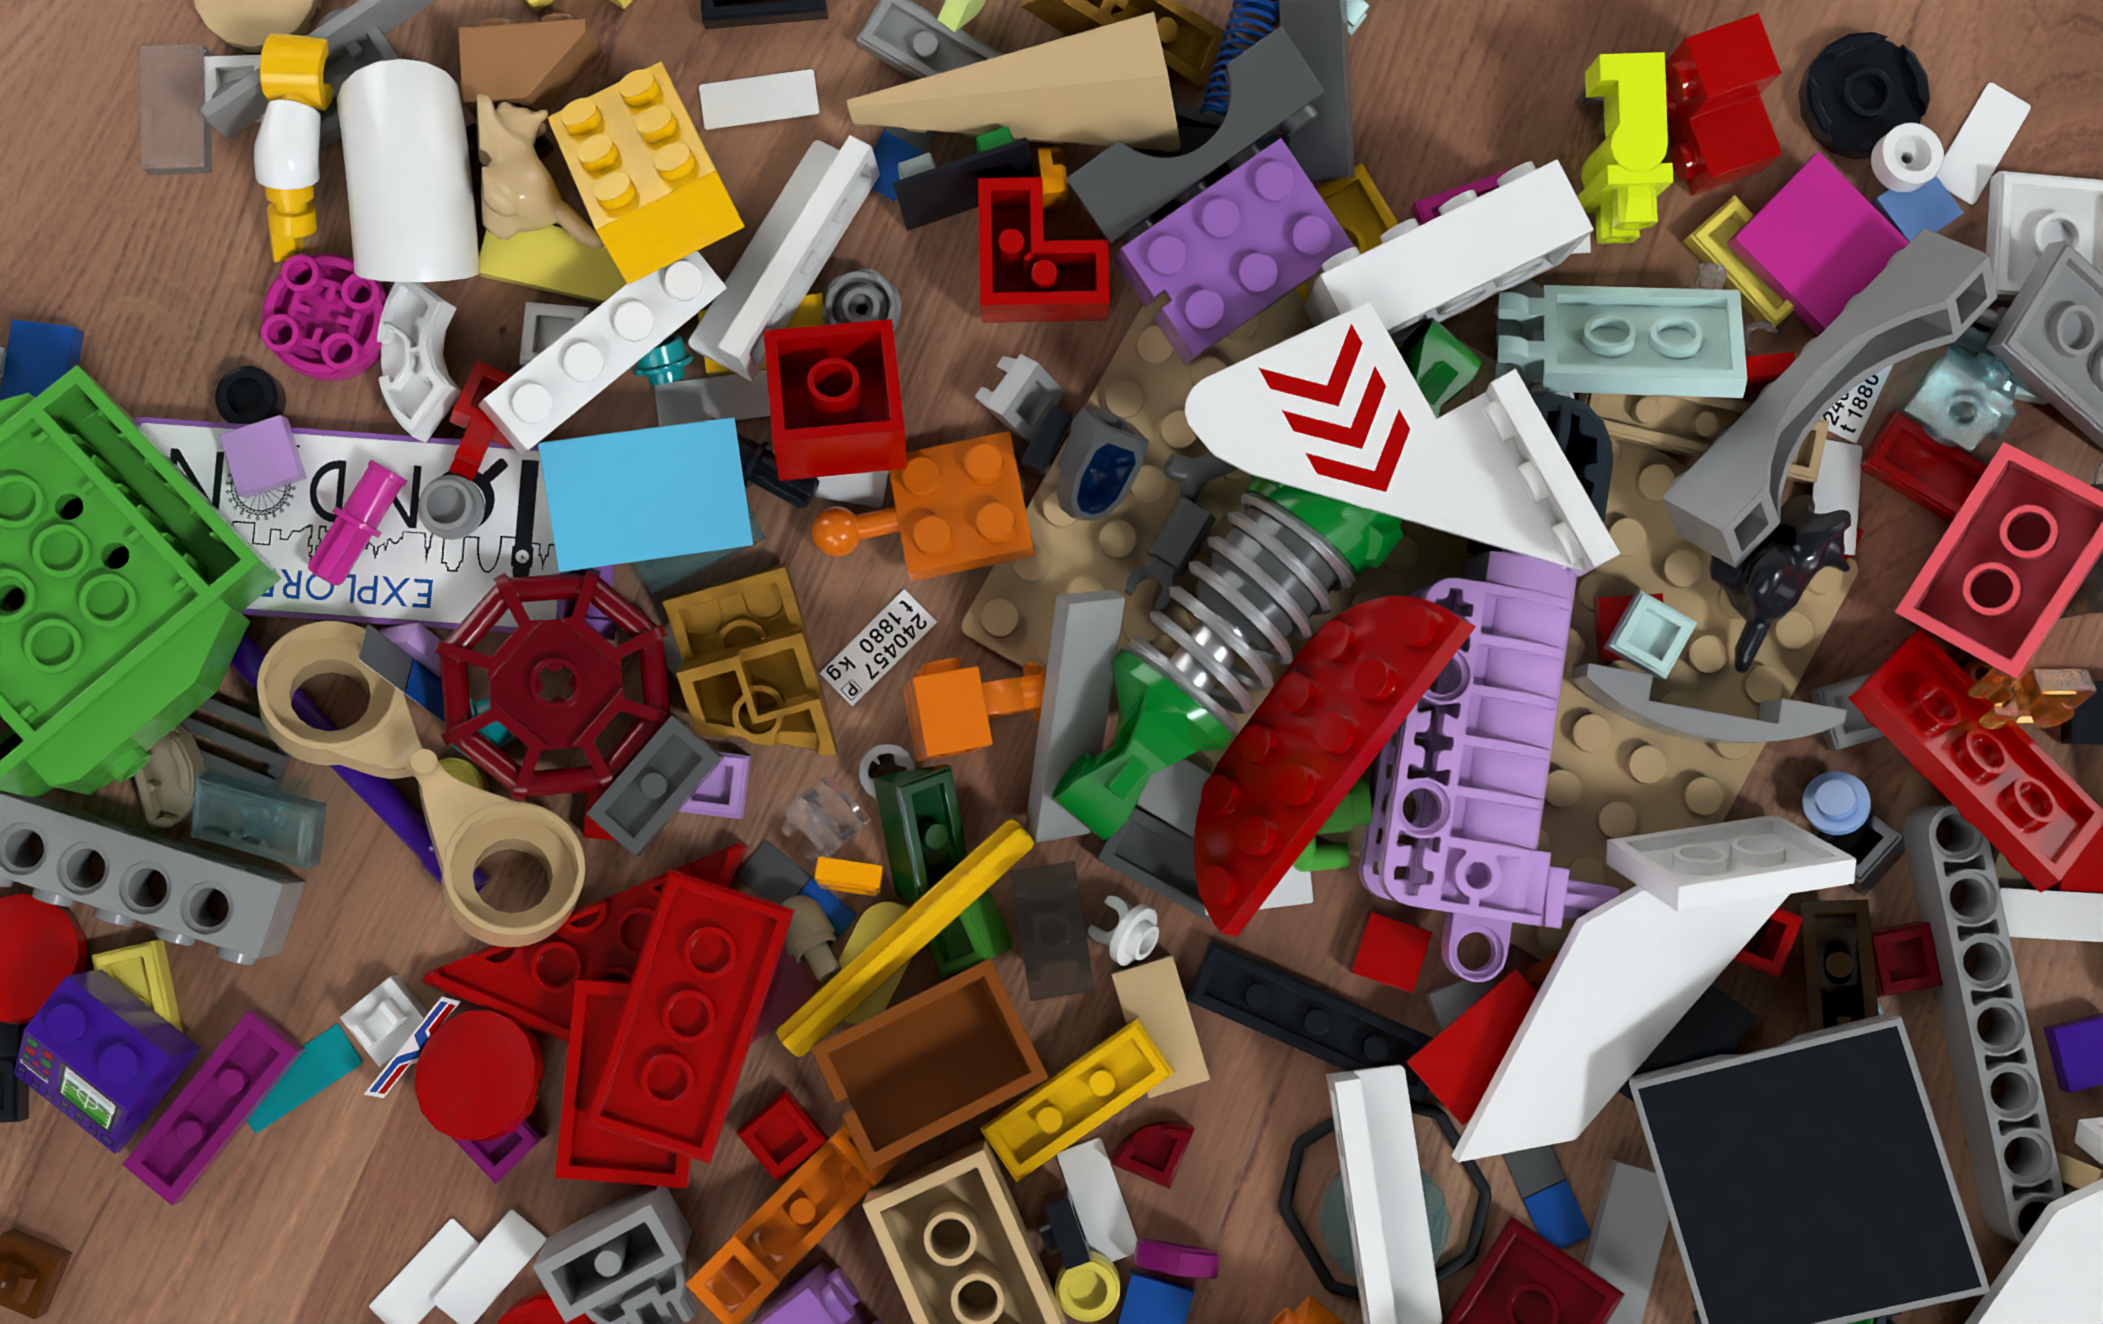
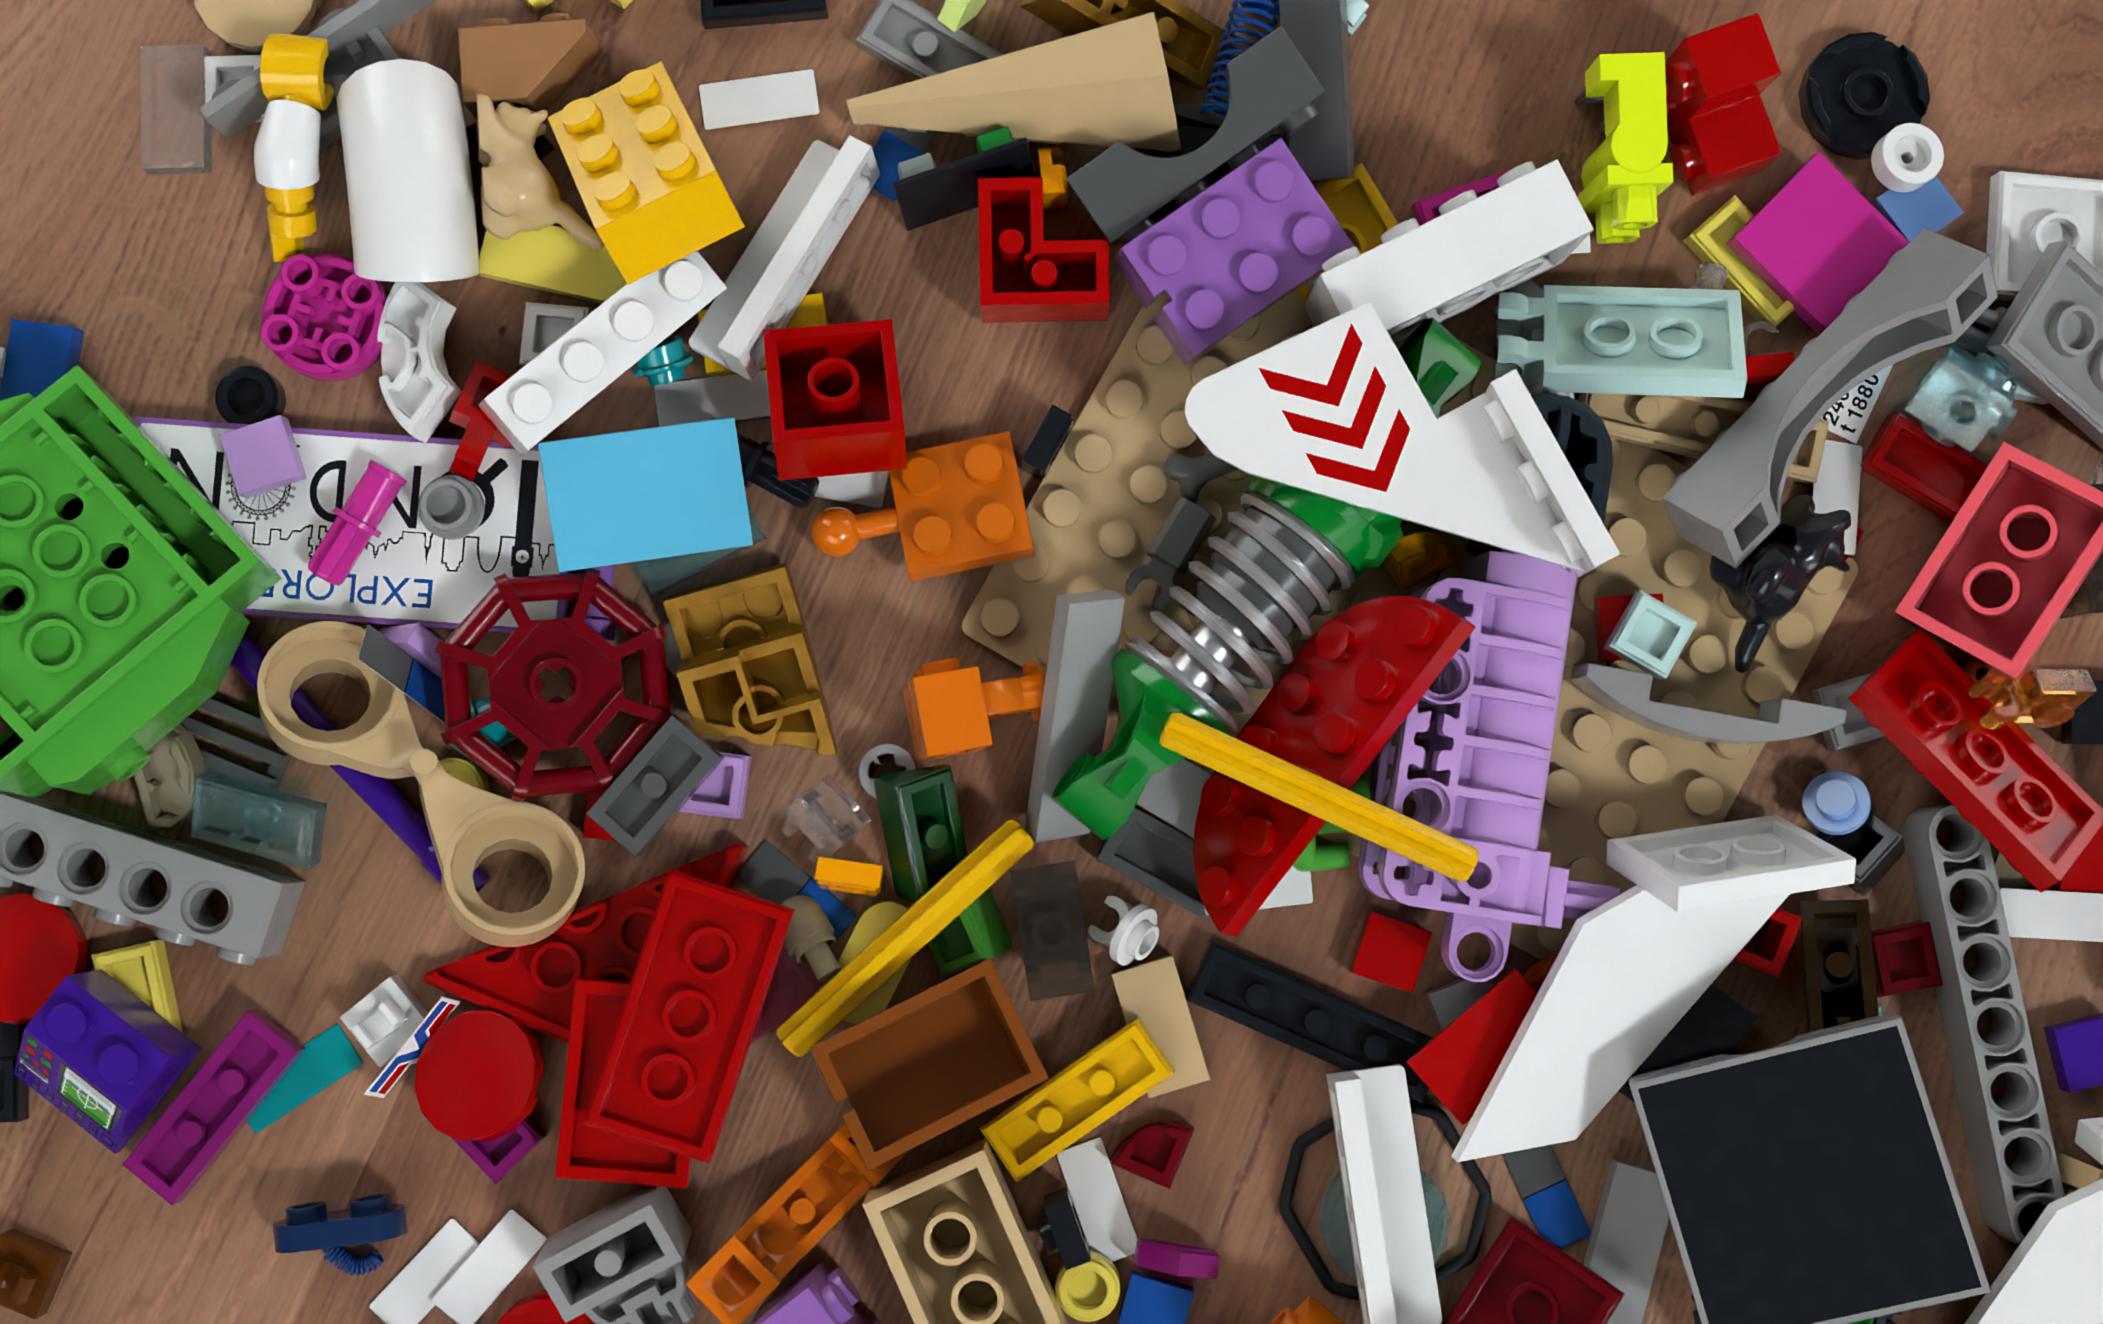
(313, 1228): none -> dark blue plate
(355, 1261): none -> blue leg
(782, 1135): red tile -> none
(857, 289): light grey plate -> none
(878, 647): white sticker -> none
(1022, 396): light grey tile -> none
(1098, 463): dark grey rock -> none
(1319, 797): none -> yellow axle
(1418, 558): none -> tile
(1982, 142): white sticker -> none

